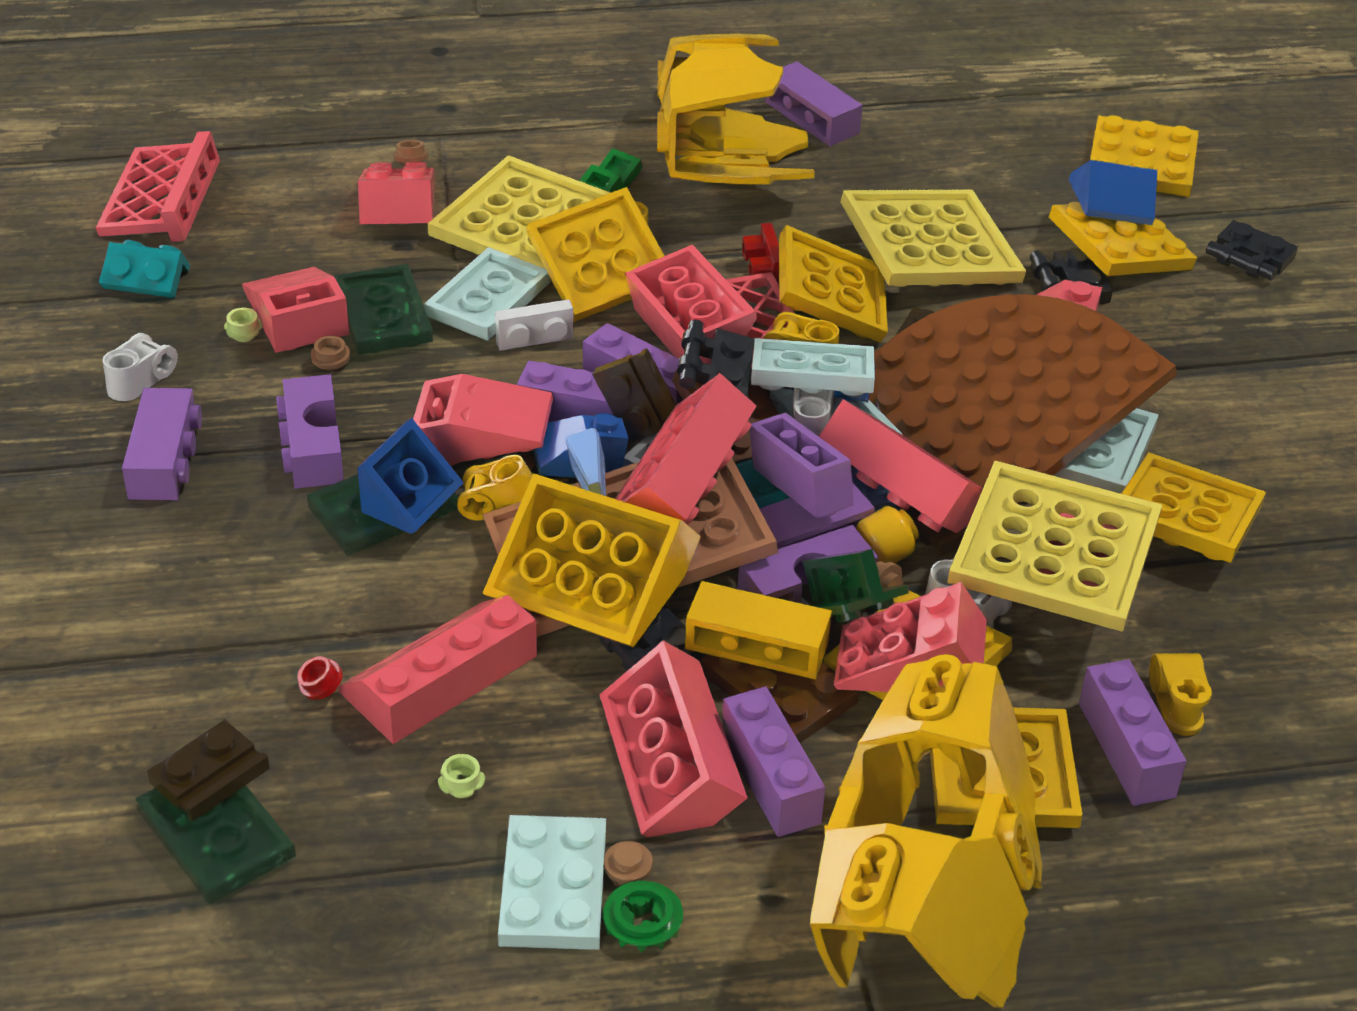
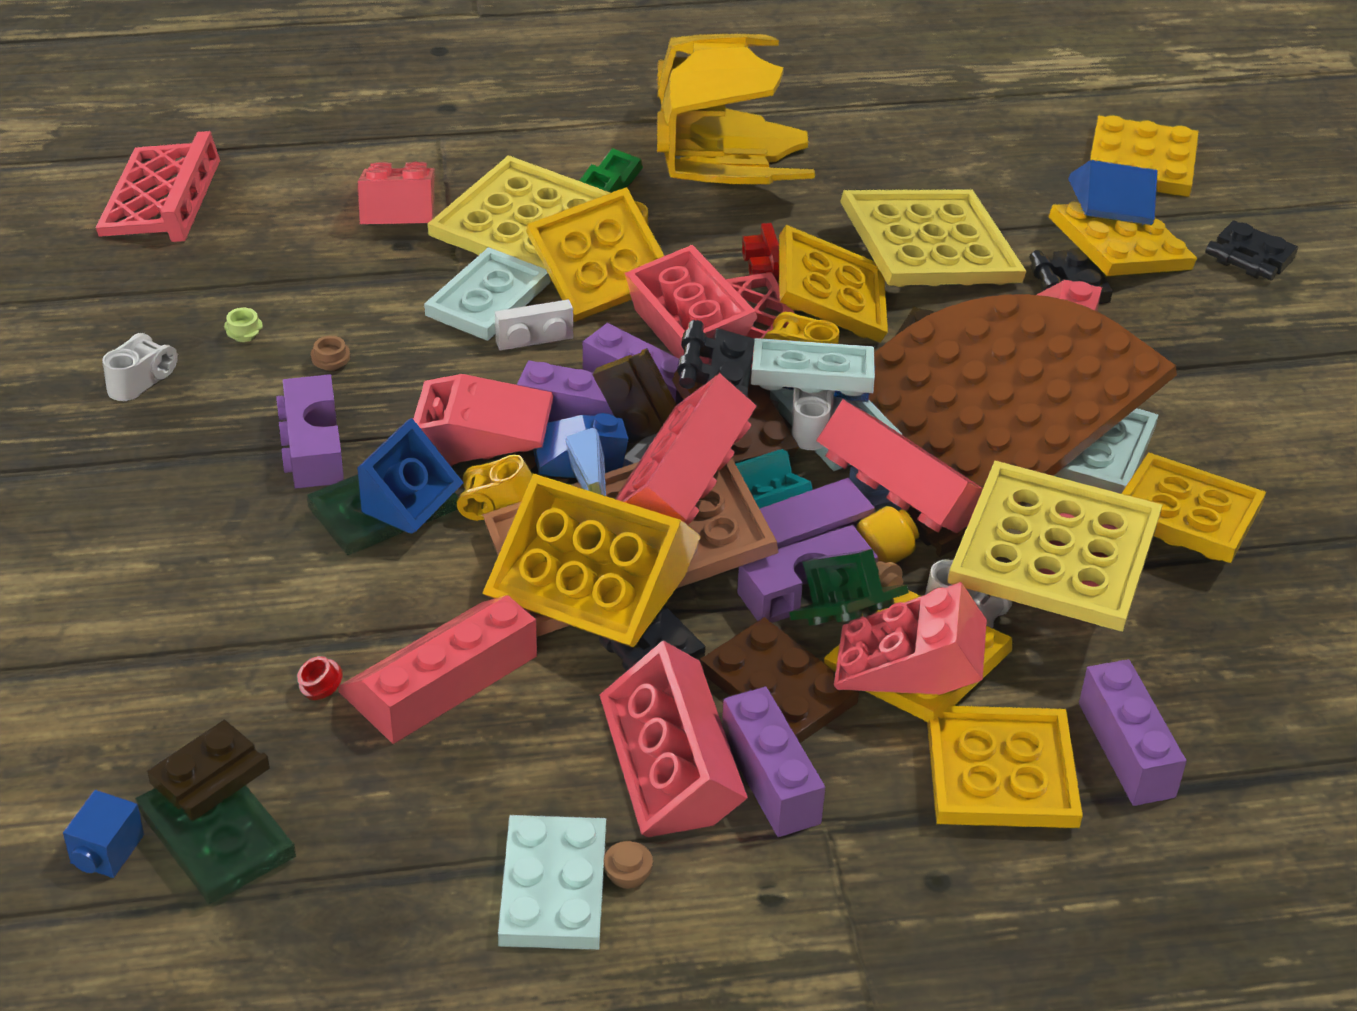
(103, 834): none -> blue brick
(143, 269): teal bracket -> none
(161, 444): medium lavender brick -> none
(299, 307): coral slope -> none
(384, 309): clear green plate -> none
(410, 152): medium nougat plate -> none
(461, 776): yellowish green plate -> none
(637, 899): green gear -> none
(758, 629): yellow brick -> none
(802, 465): medium lavender brick -> none
(816, 105): medium lavender brick -> none
(941, 892): yellow piece -> none
(1180, 690): yellow piece -> none

